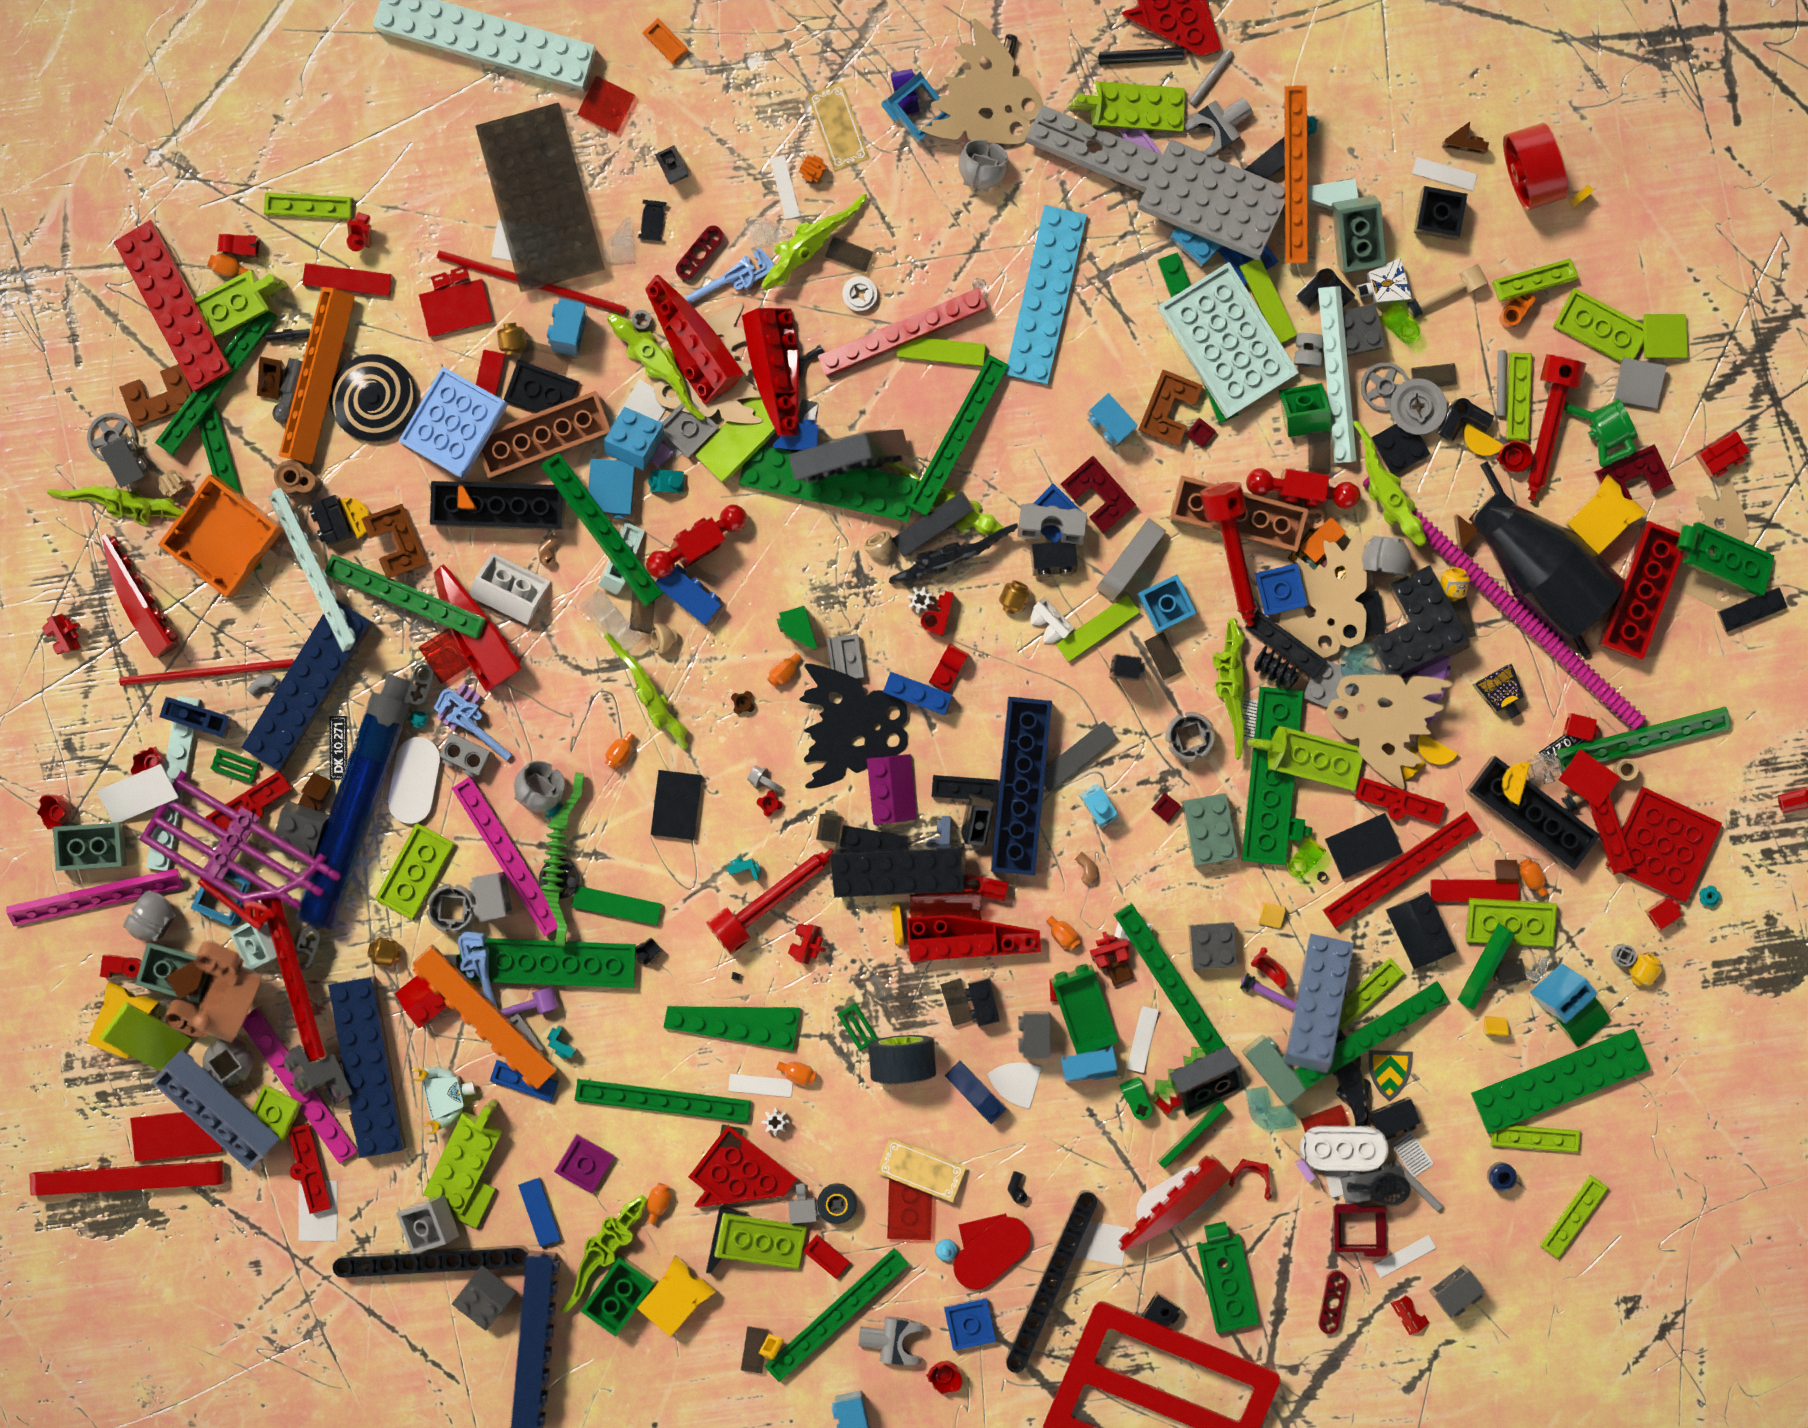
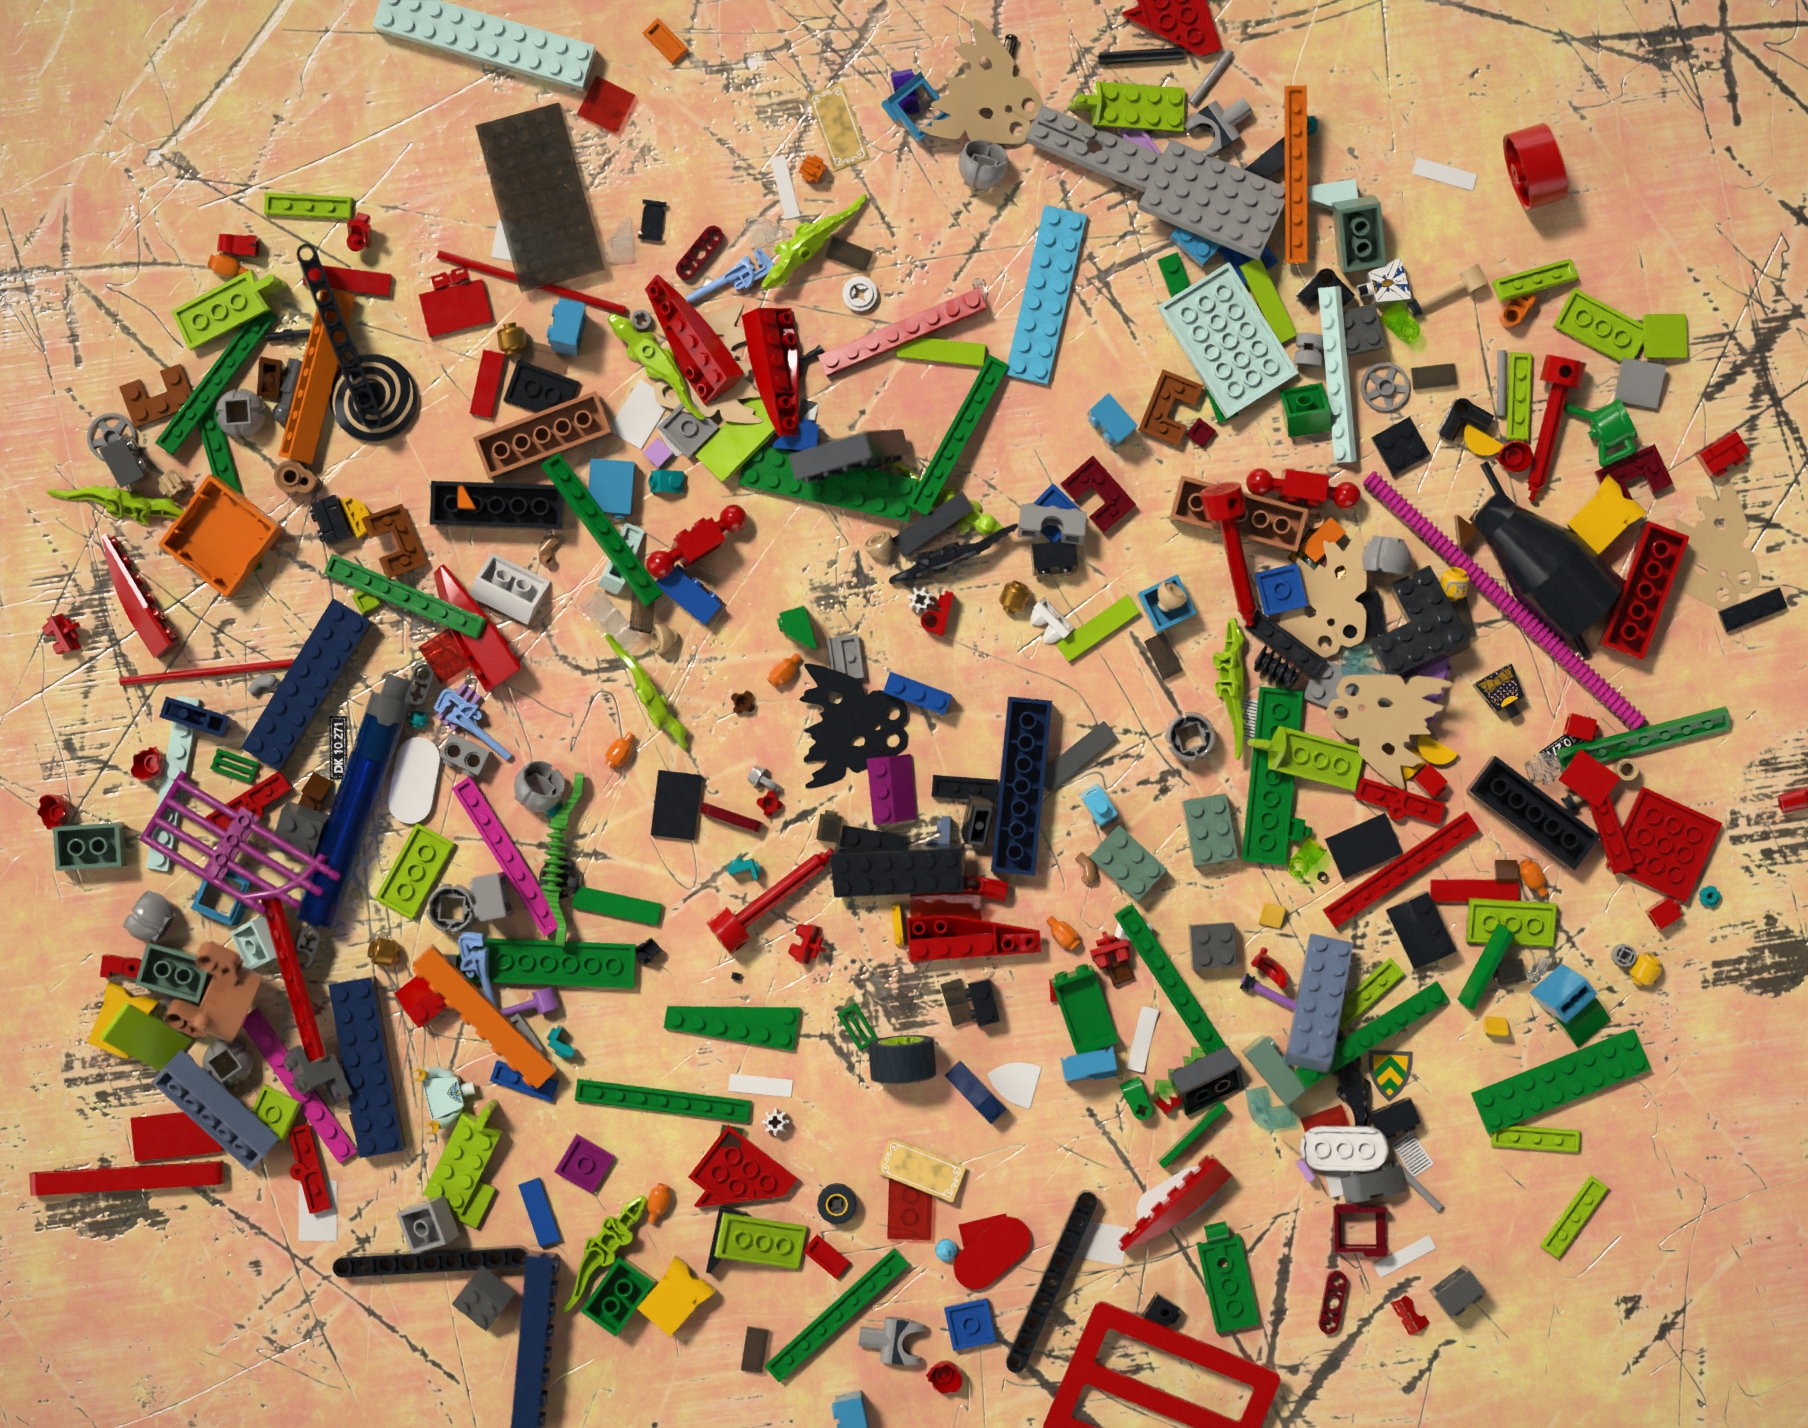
(94, 897): dark pink plate -> none
(137, 794): white sticker -> none
(173, 306): red plate -> none
(187, 980): reddish brown slope -> none
(247, 914): red piece -> none
(255, 413): none -> light grey piece
(315, 576): light aqua plate -> none
(331, 328): none -> black beam
(366, 601): none -> lime tile
(453, 422): light blue tile -> none
(634, 438): dark azure brick -> none
(671, 164): black slope -> none
(731, 817): none -> dark red beam
(771, 1346): yellow slope -> none
(797, 1072): orange plant -> none
(802, 1208): light grey brick -> none
(948, 667): red plate -> none
(1015, 1189): black arm -> none
(1035, 1034): dark grey brick -> none
(1126, 667): black brick -> none
(1127, 862): none -> sand green brick
(1131, 559): light grey beam -> none
(1166, 807): dark red tile -> none
(1170, 596): none -> tan brick
(1251, 1166): red helmet -> none
(1319, 452): clear smoke tile -> none
(1360, 1187): black piece -> none
(1386, 489): lime animal -> none
(1429, 396): light grey gear -> none
(1430, 780): none -> red brick
(1440, 213): black brick -> none
(1460, 141): reddish brown slope -> none
(1502, 1176): dark blue head -> none
(1514, 781): yellow tile -> none
(1580, 196): yellow tile -> none
(1732, 558): green hinge -> none

